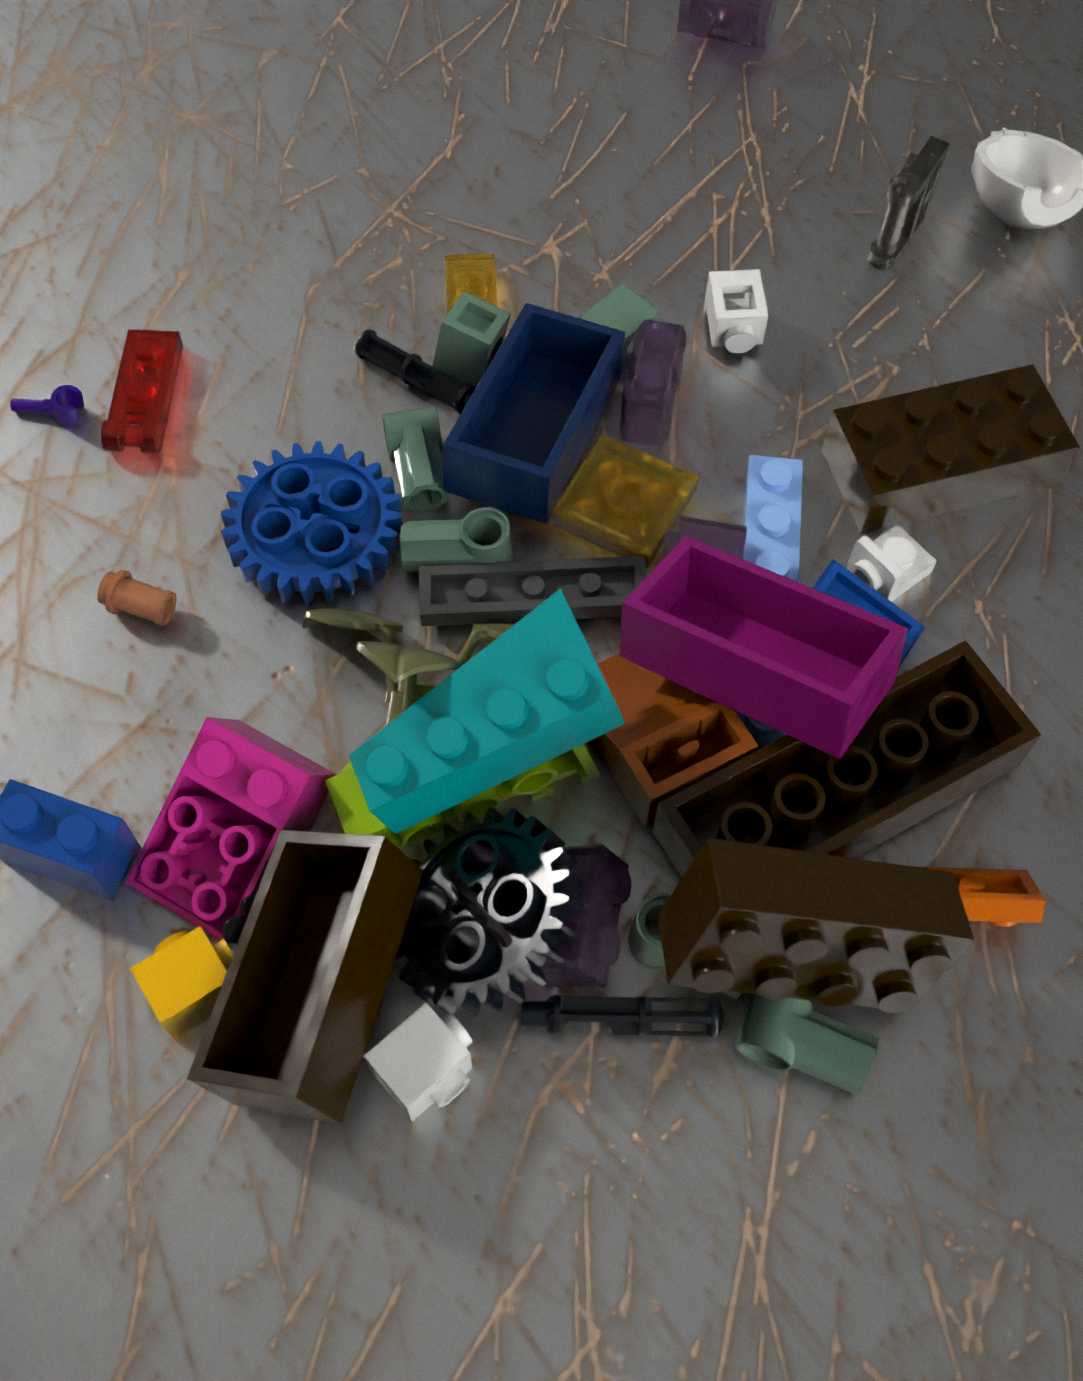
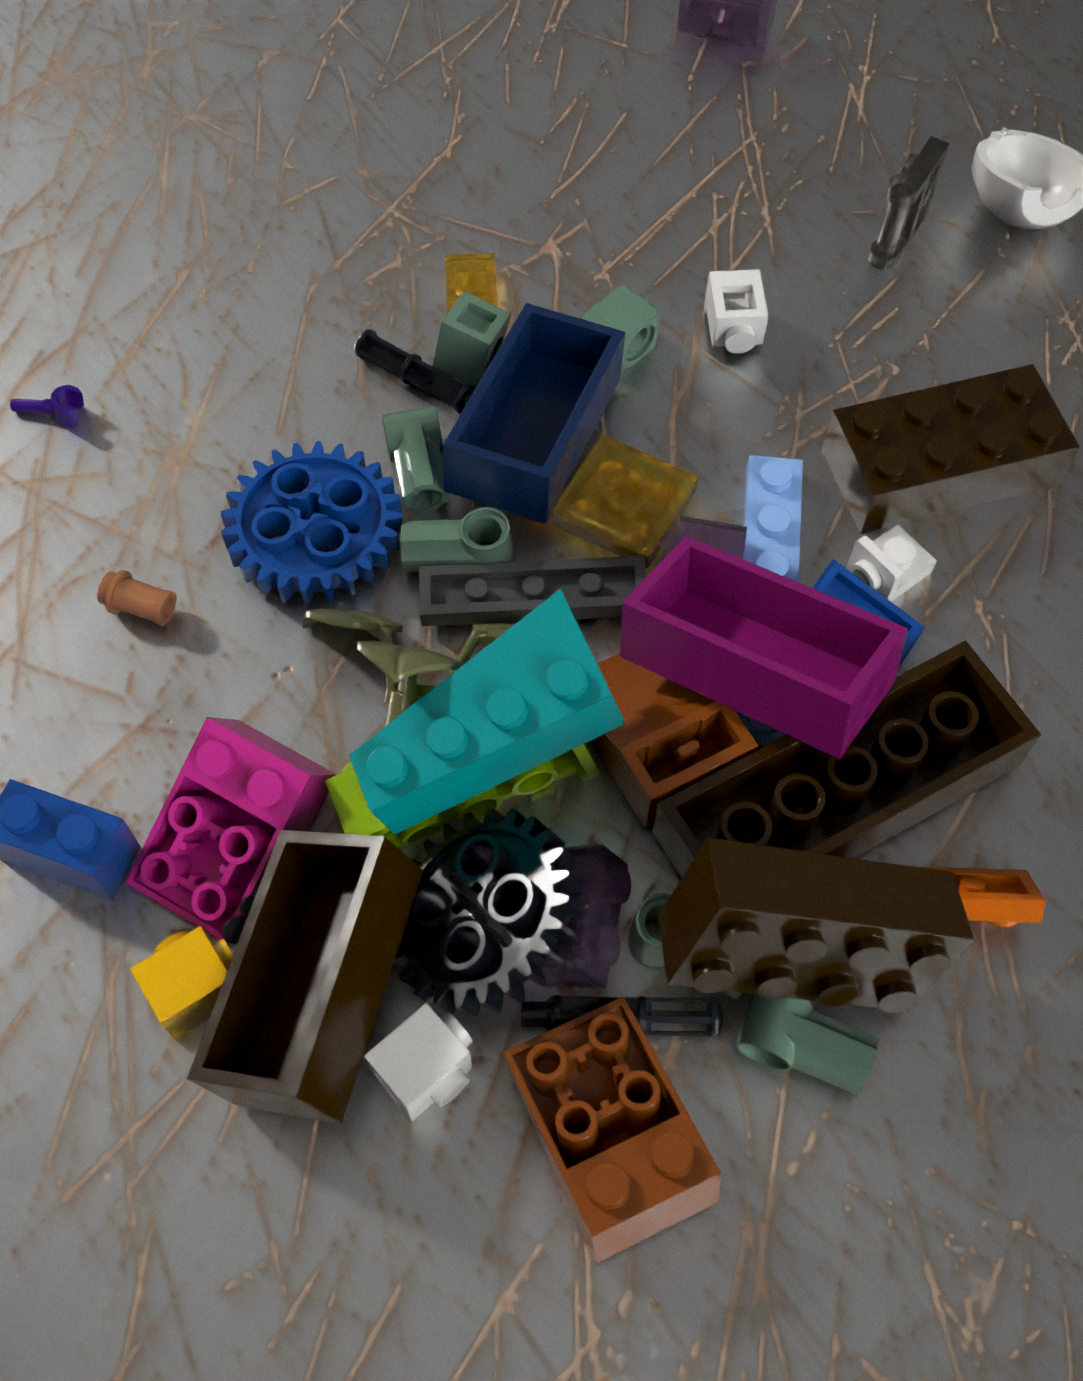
(143, 391): clear red plate -> none
(613, 1129): none -> dark orange slope
(652, 383): clear purple brick -> none

